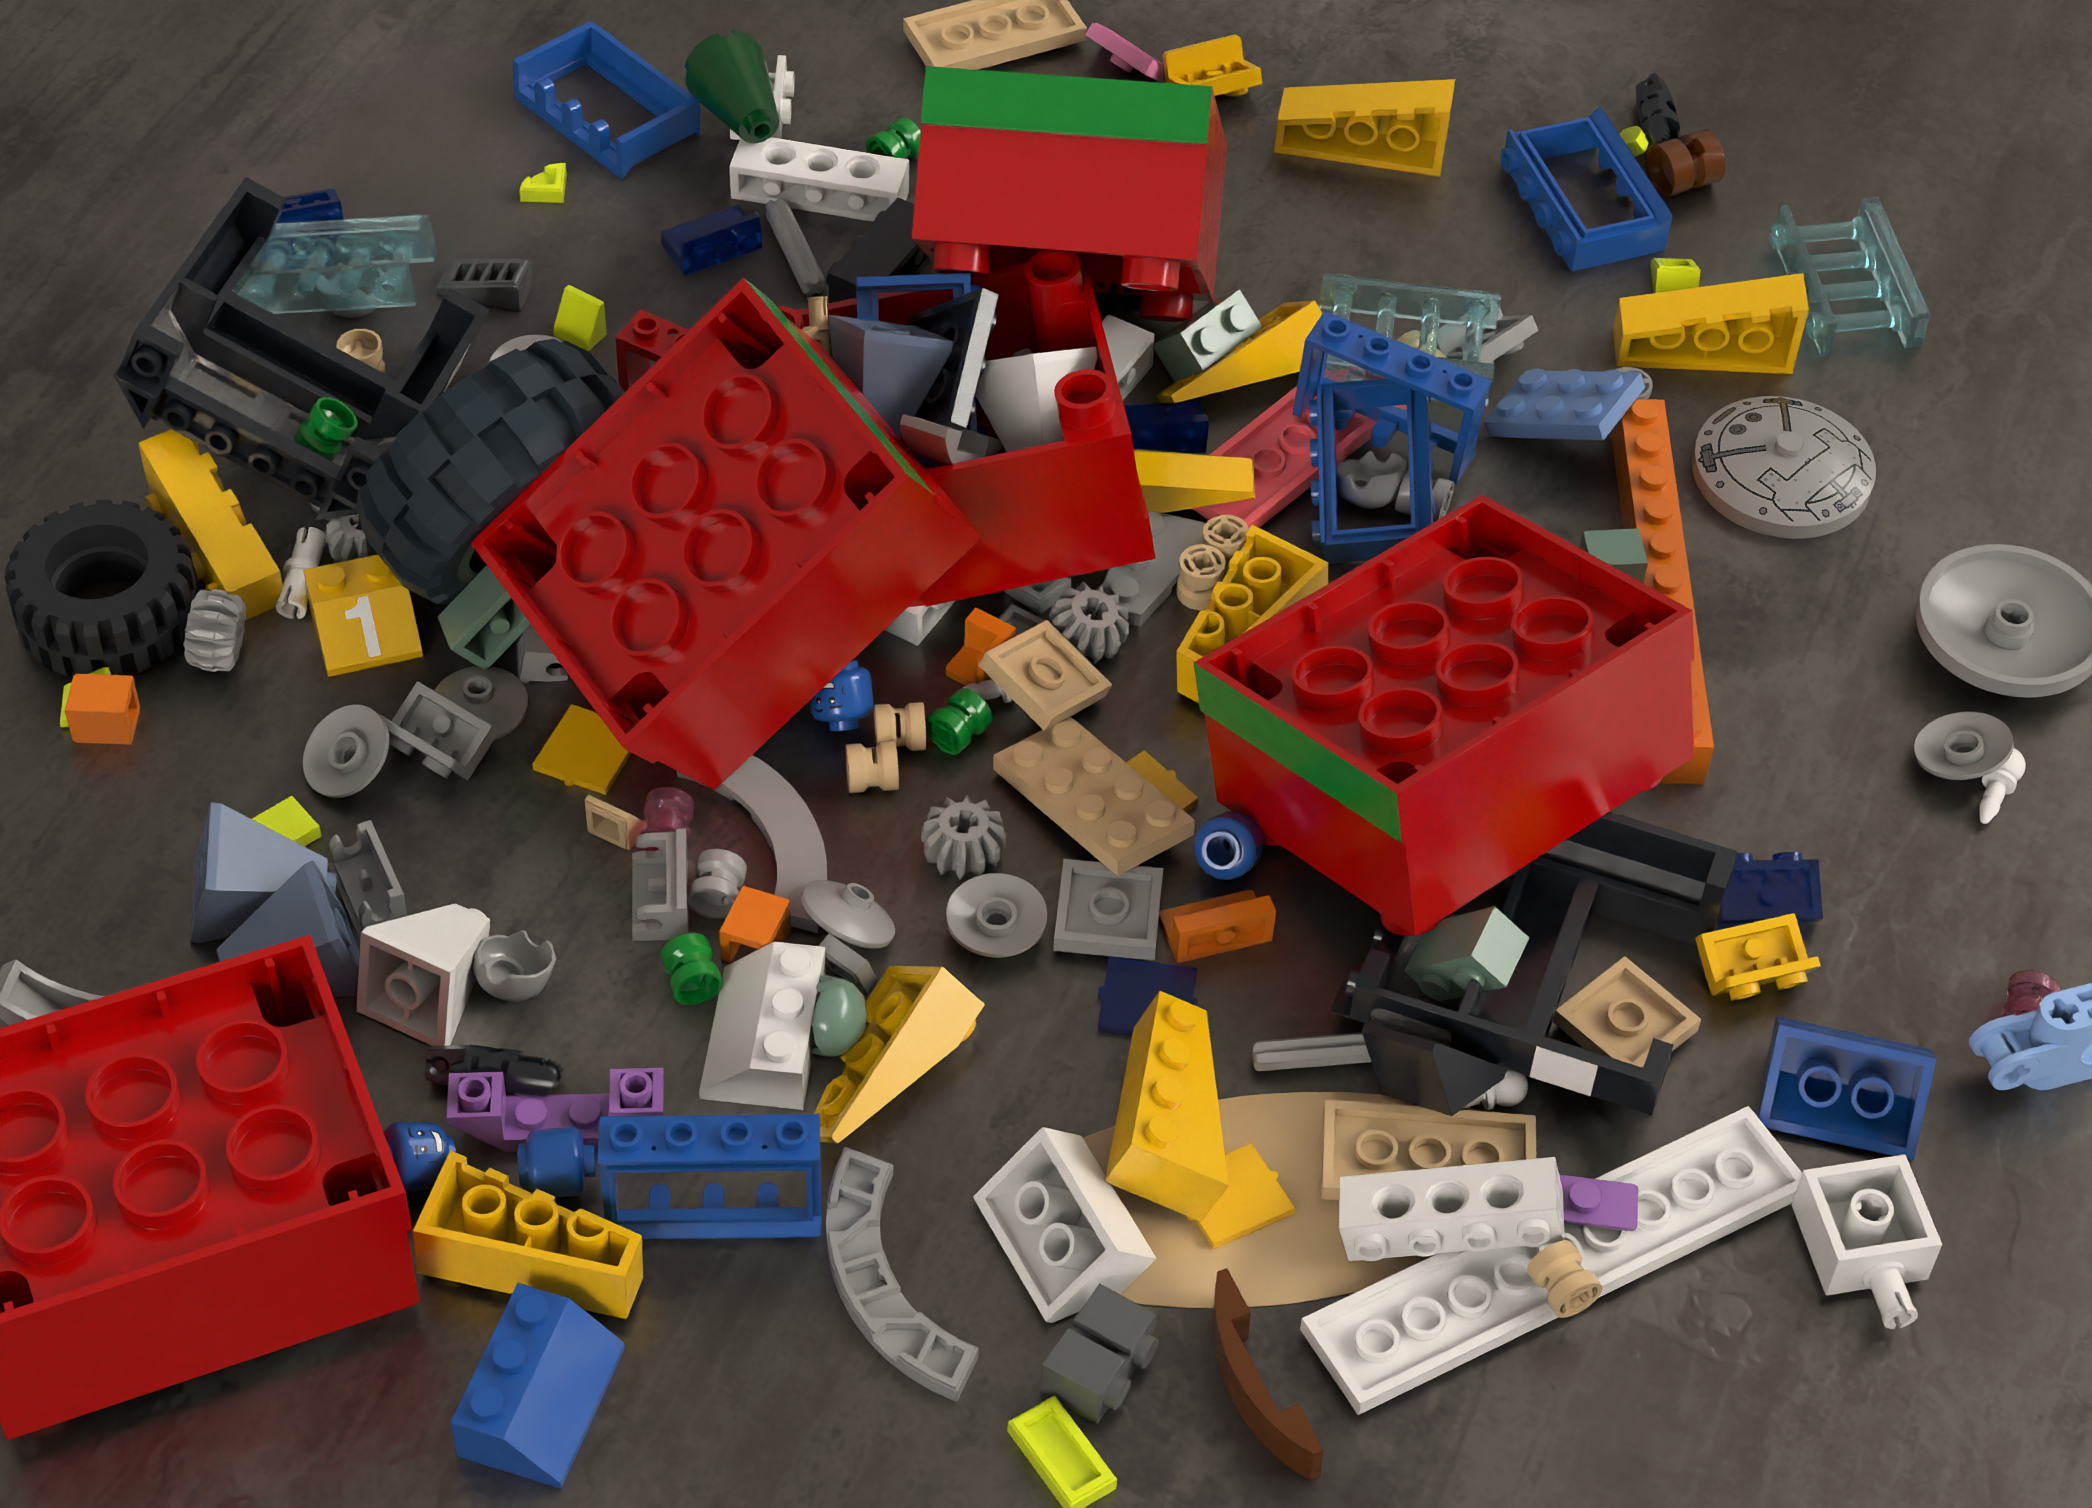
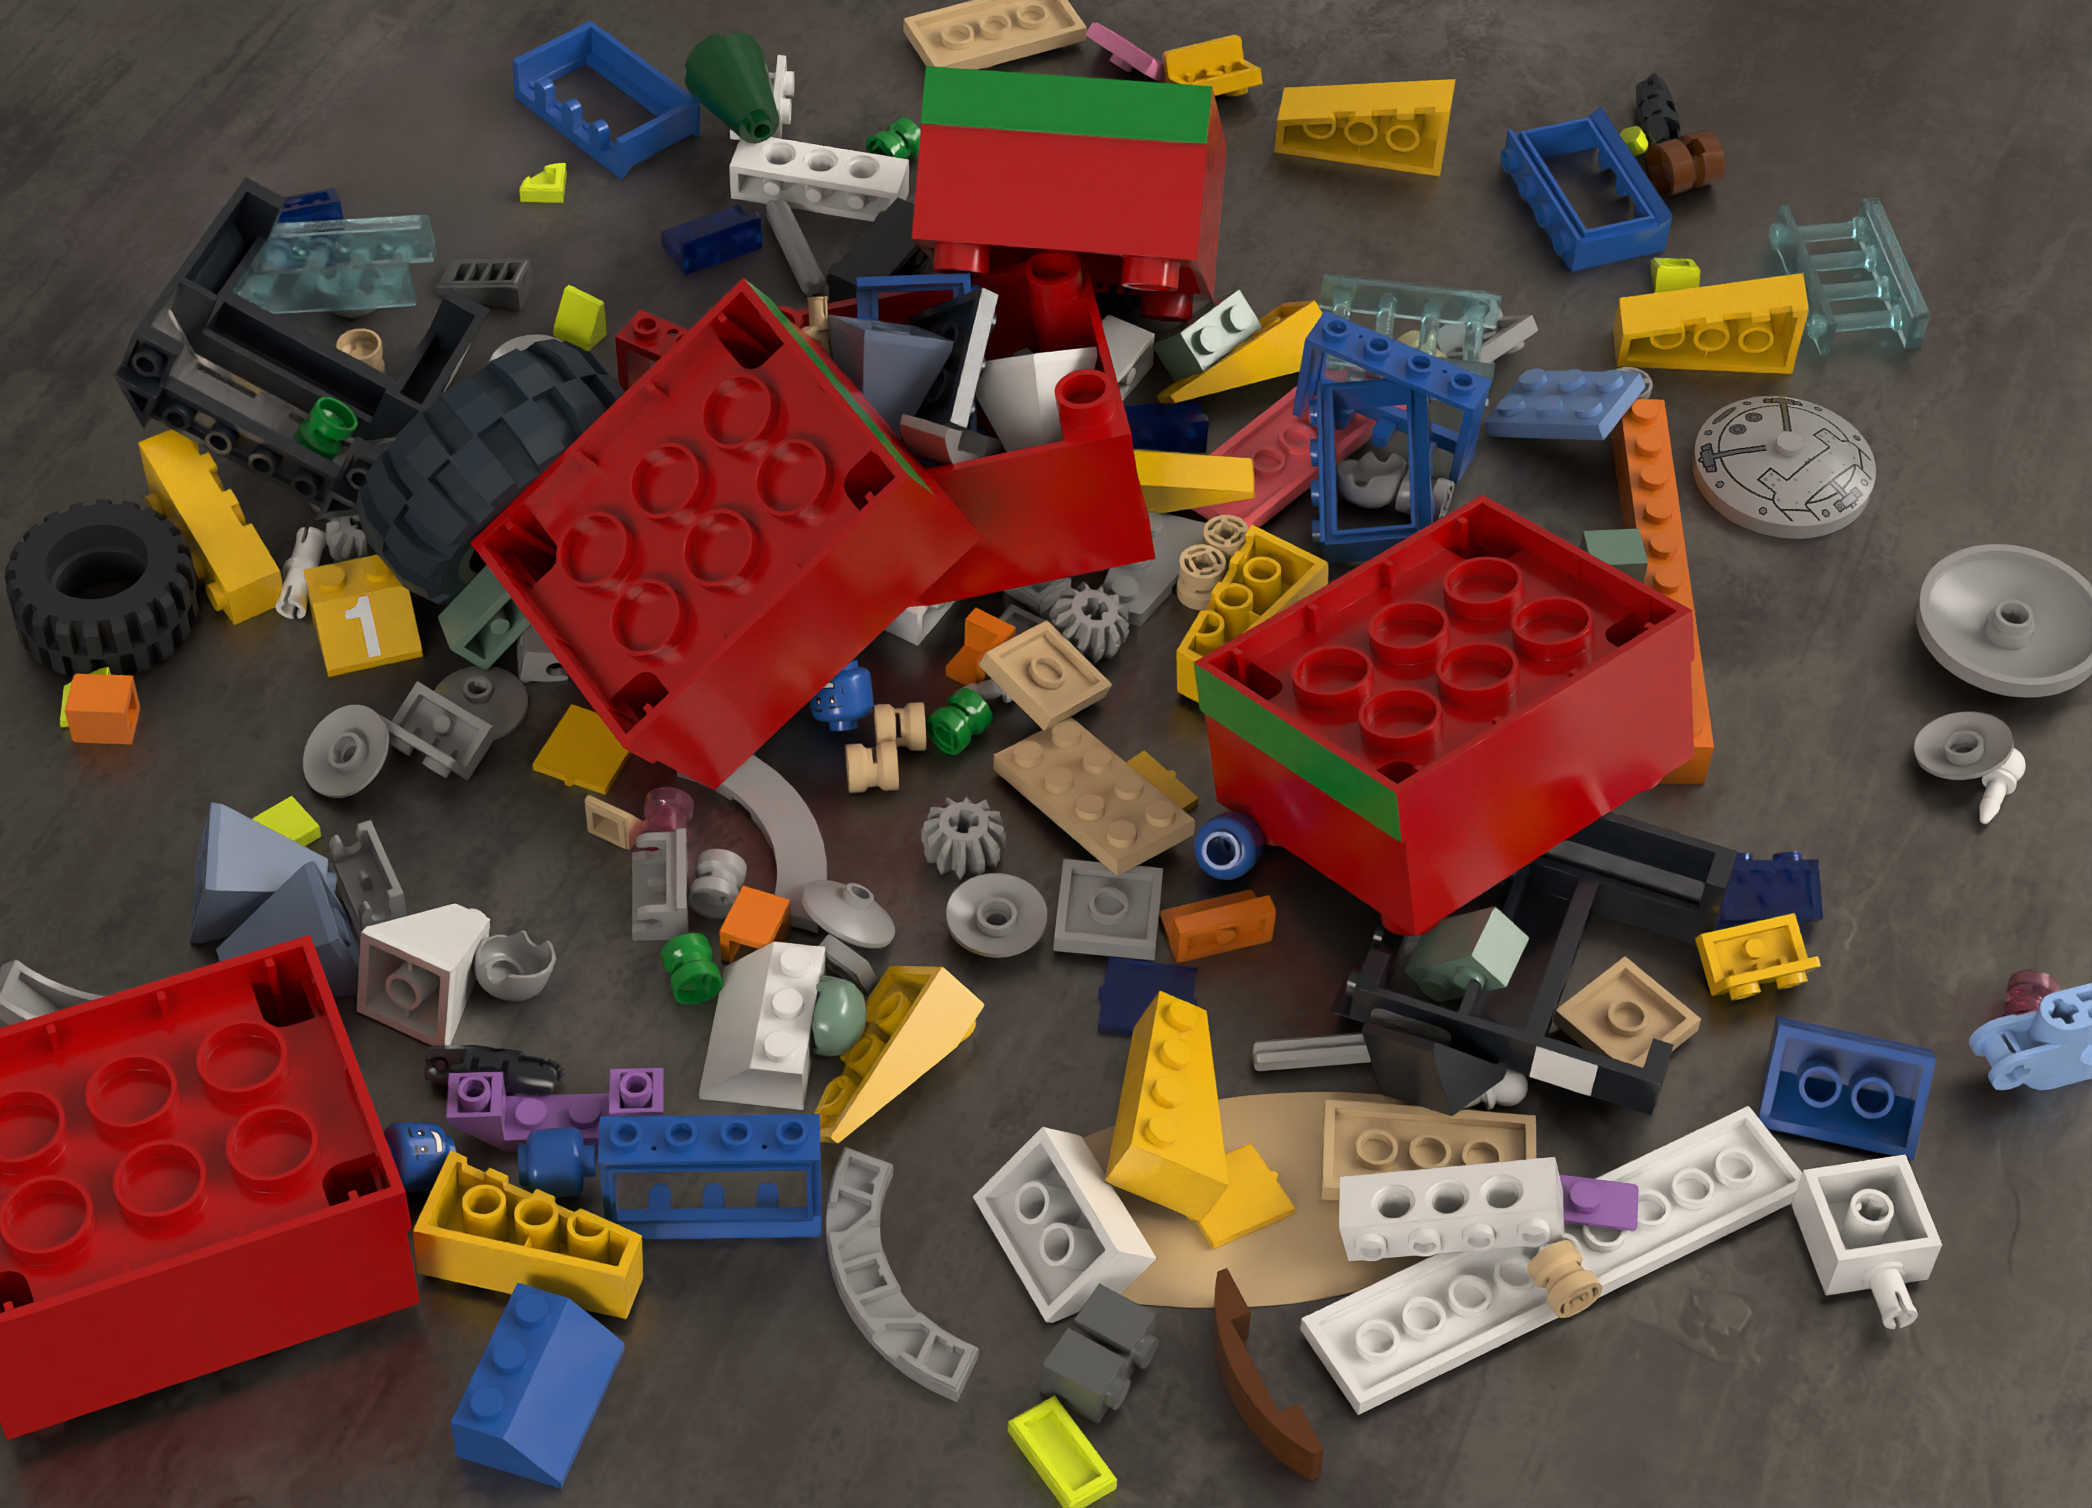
(214, 630): light grey gear -> none

